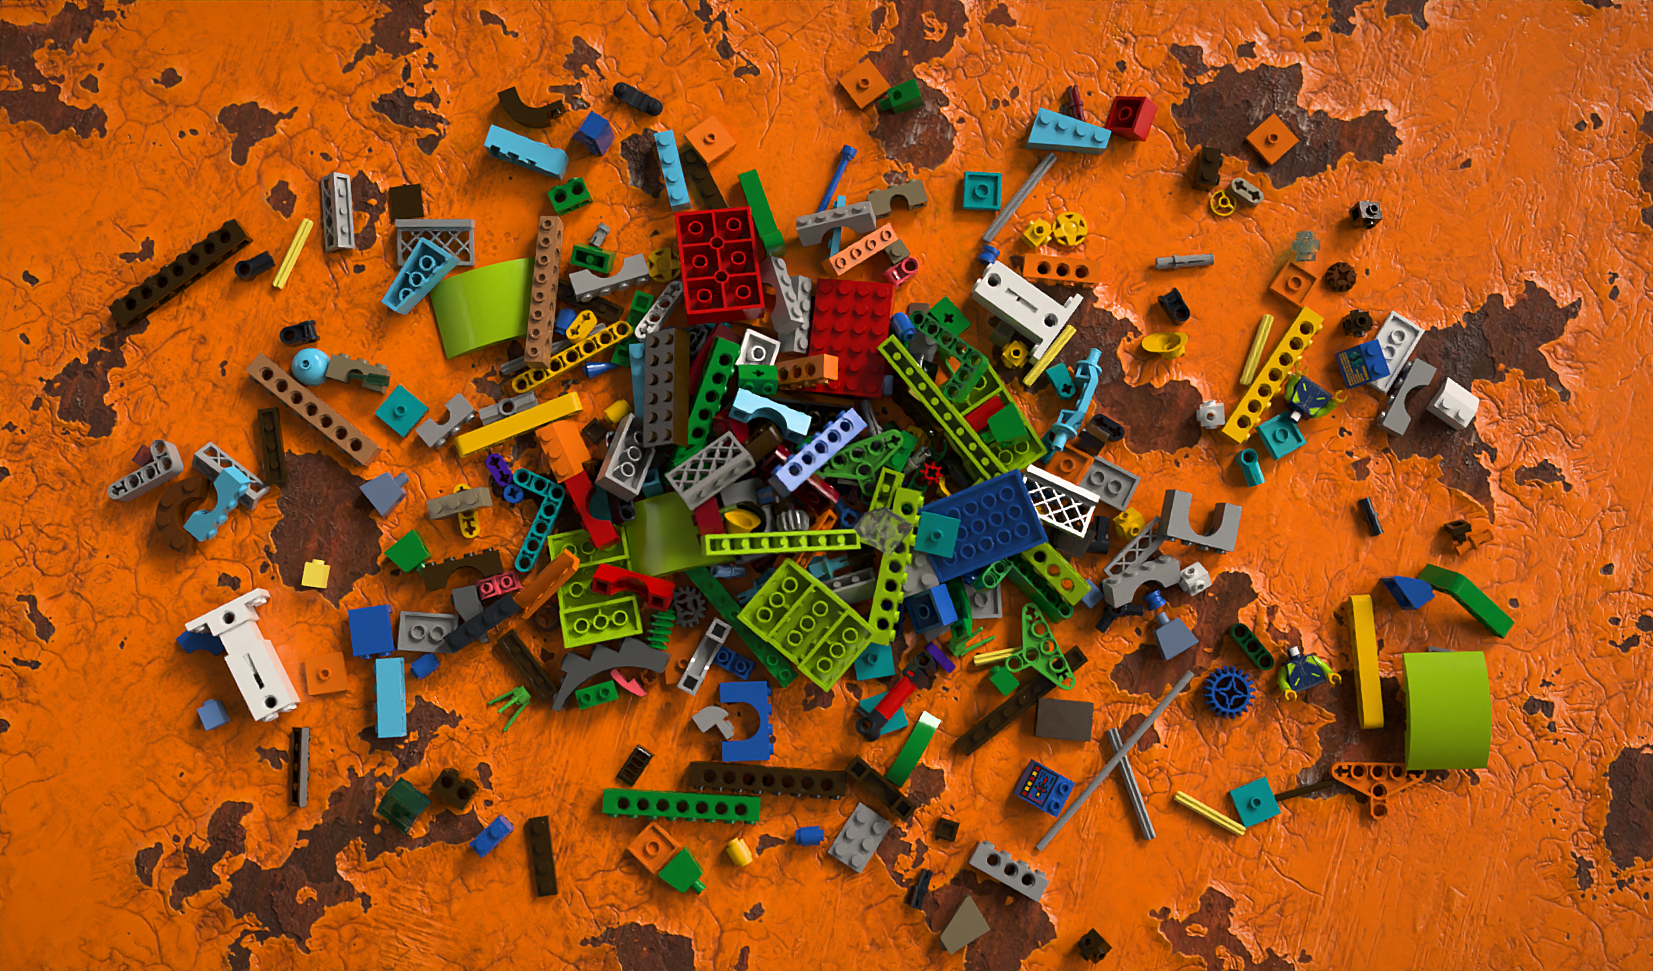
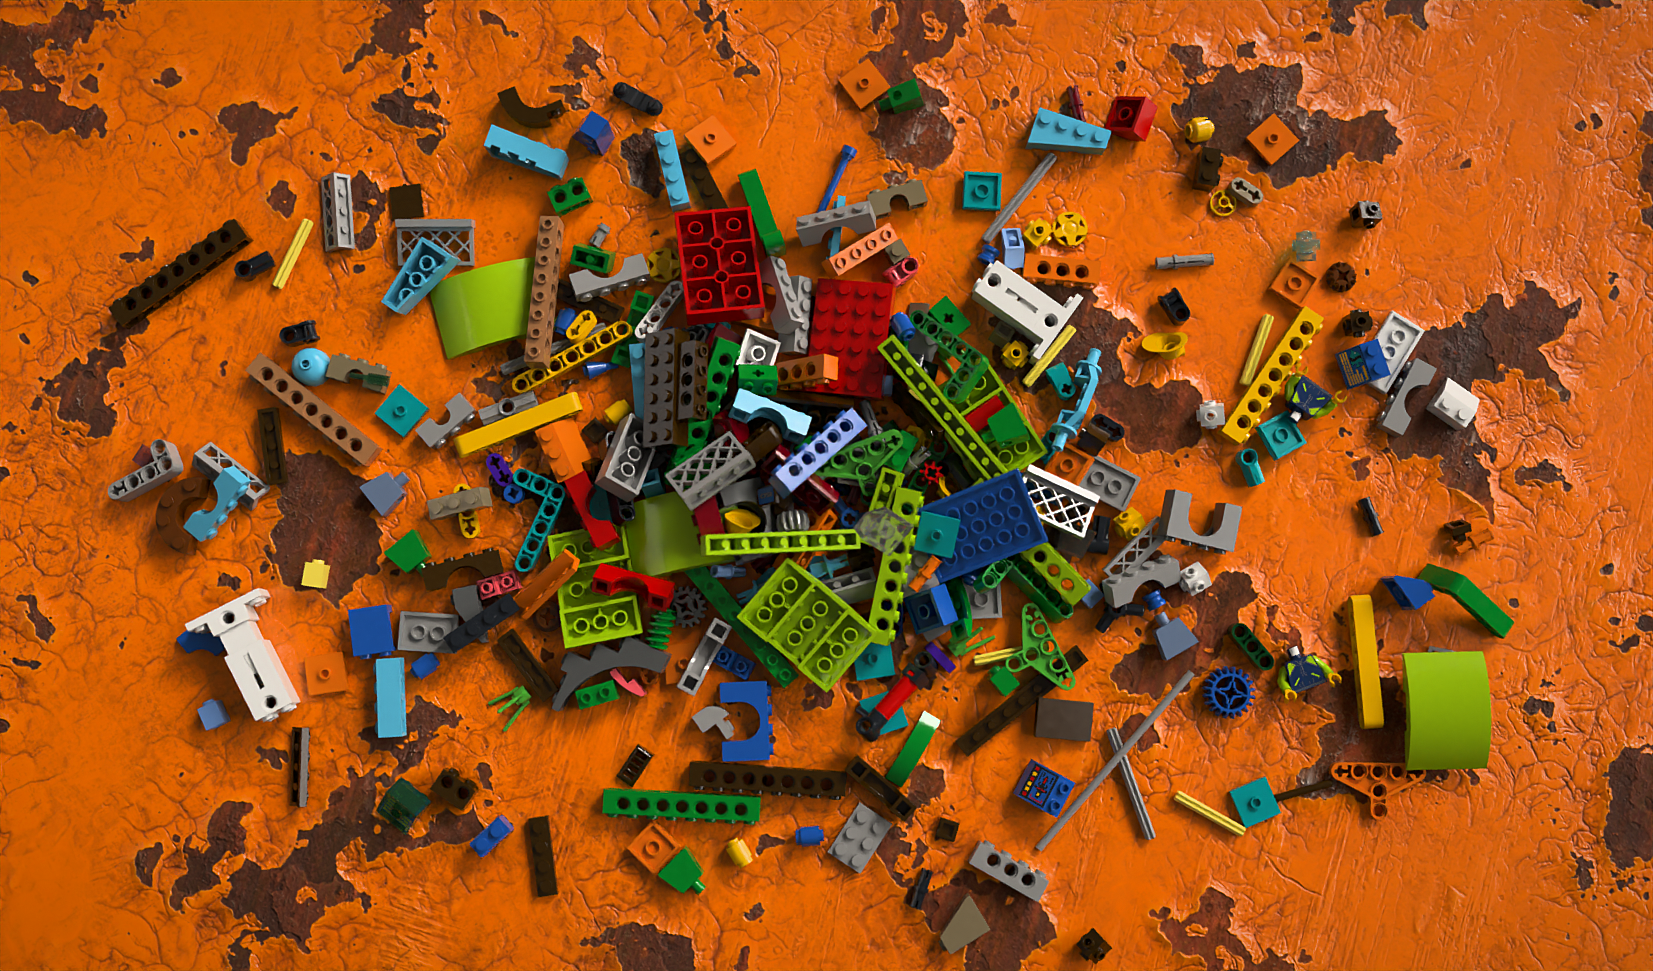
(692, 381): none -> dark brown brick
(924, 573): none -> orange pin
(1012, 248): none -> light blue slope
(1199, 129): none -> yellow head

